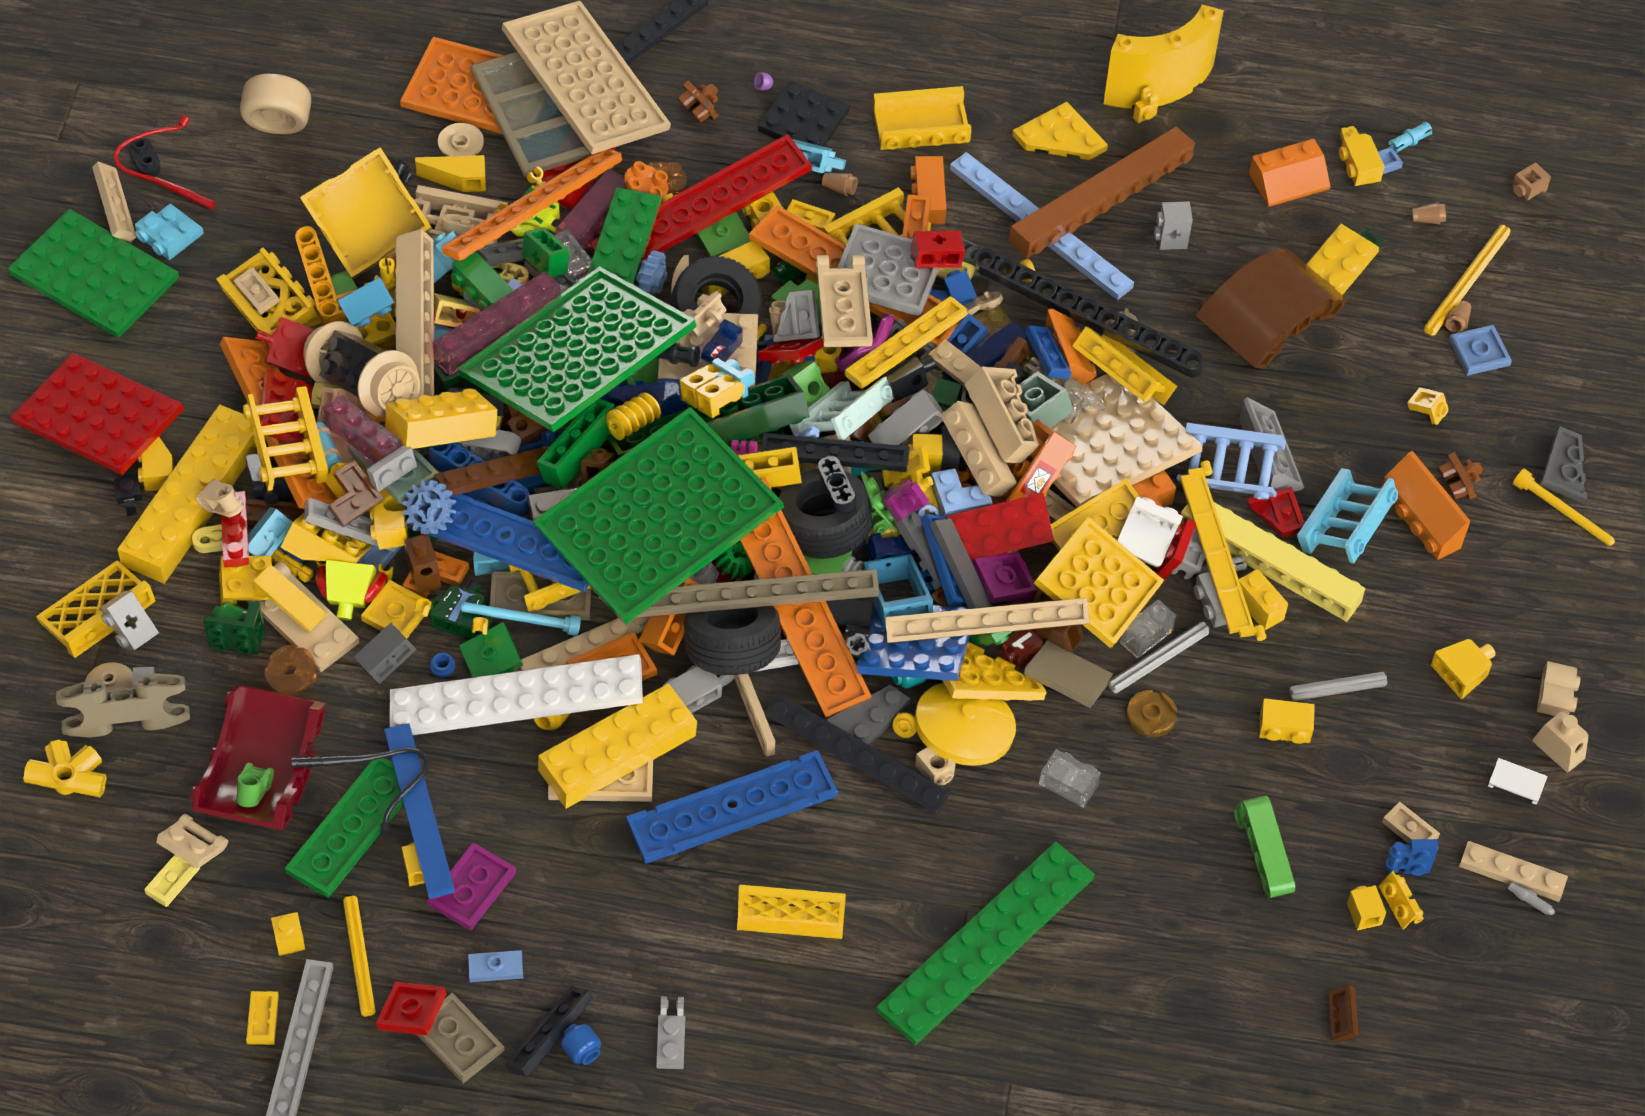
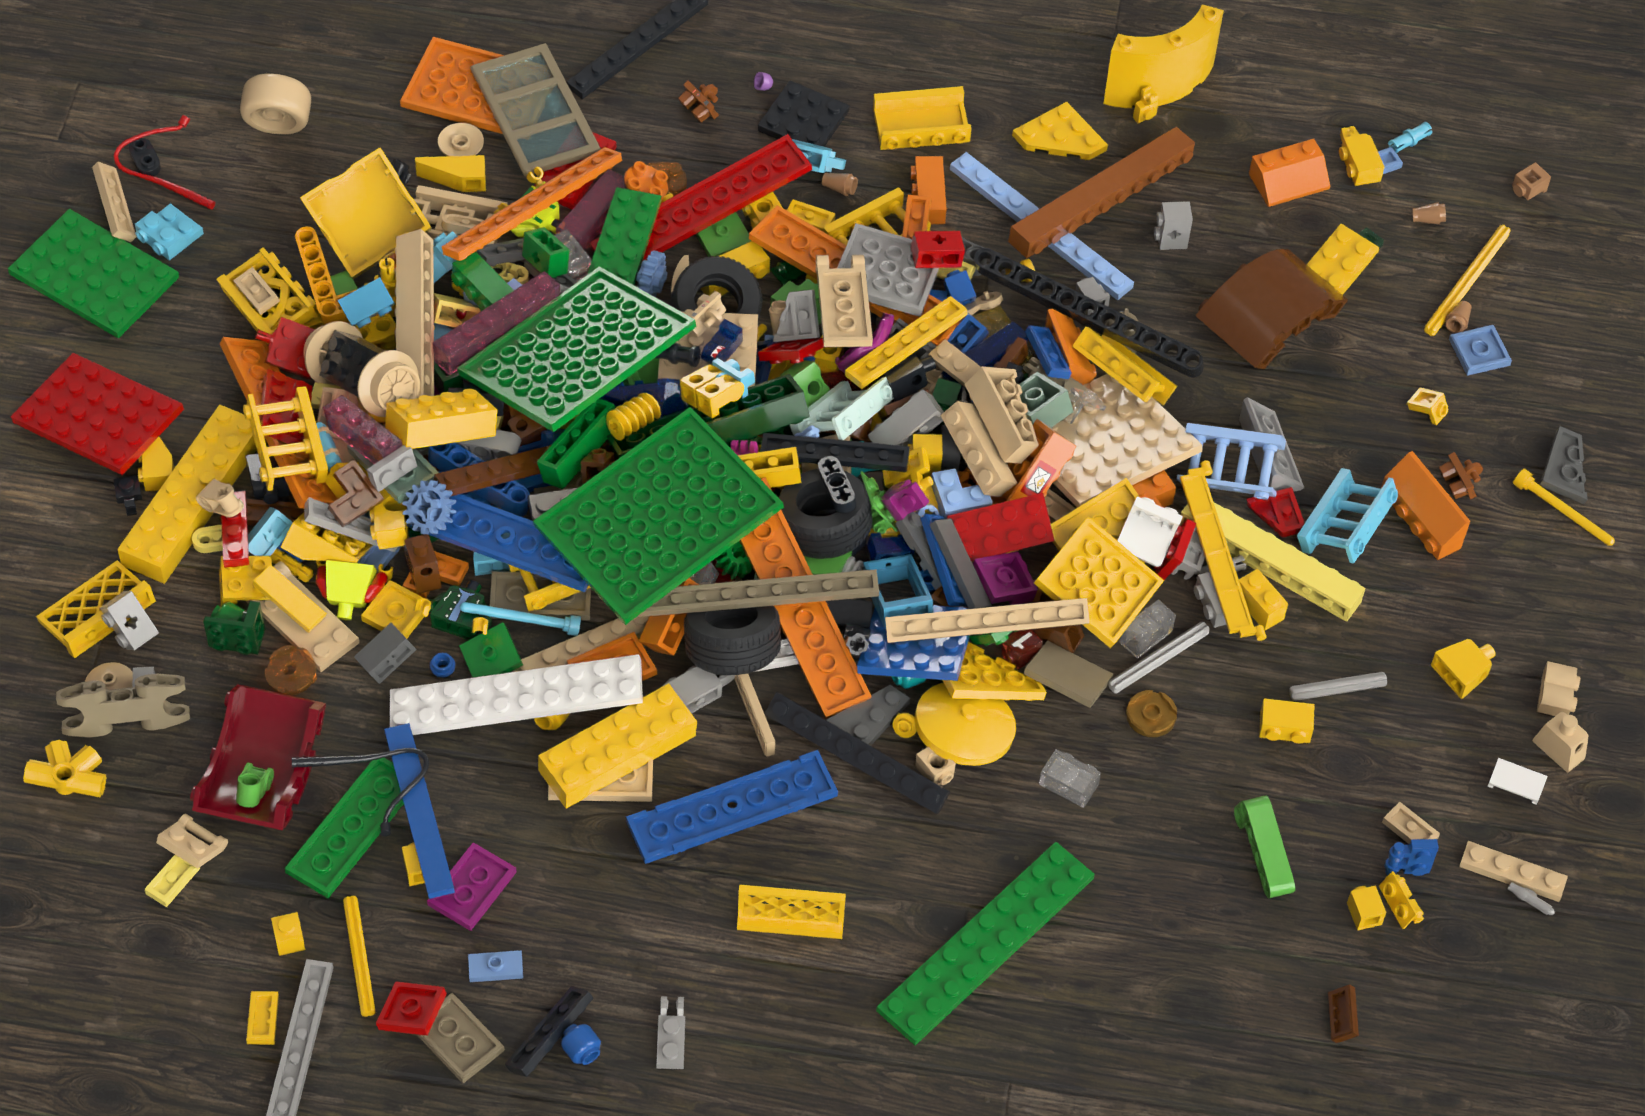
(586, 77): tan plate -> none
(1091, 289): none -> light grey brick

